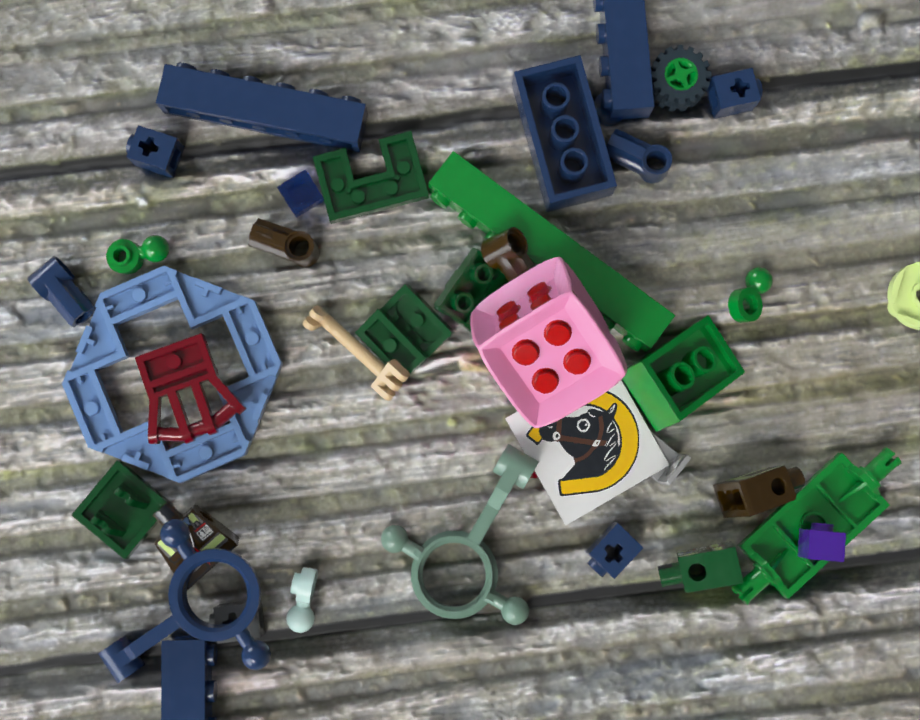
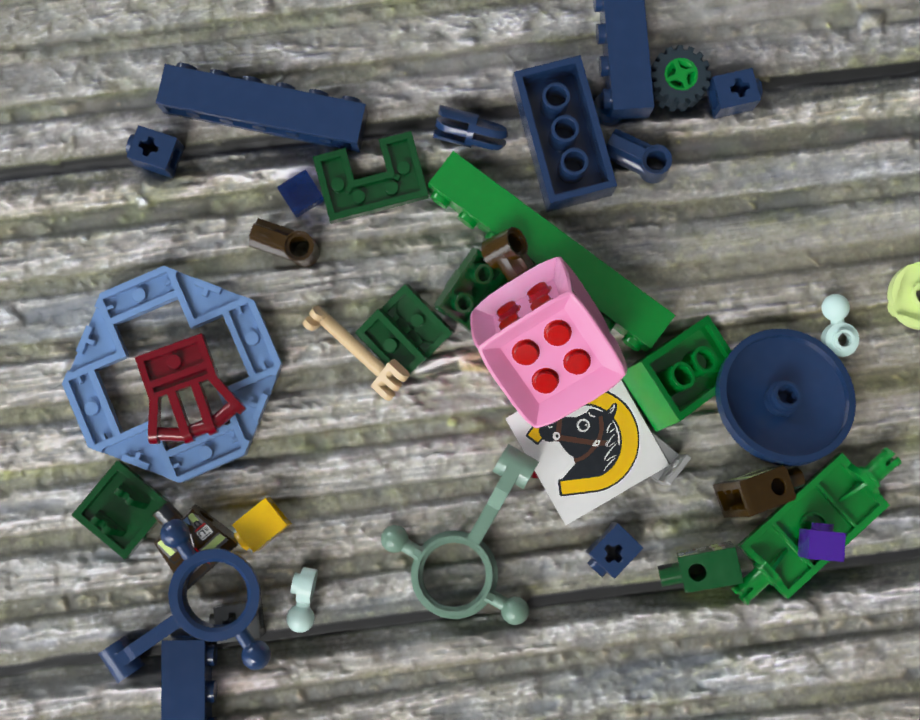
(57, 285): dark blue piece -> none
(153, 248): green plate -> none
(260, 525): none -> yellow brick
(468, 129): none -> dark blue arm
(746, 303): green plate -> none
(785, 397): none -> dark blue dish
(836, 308): none -> light aqua plate

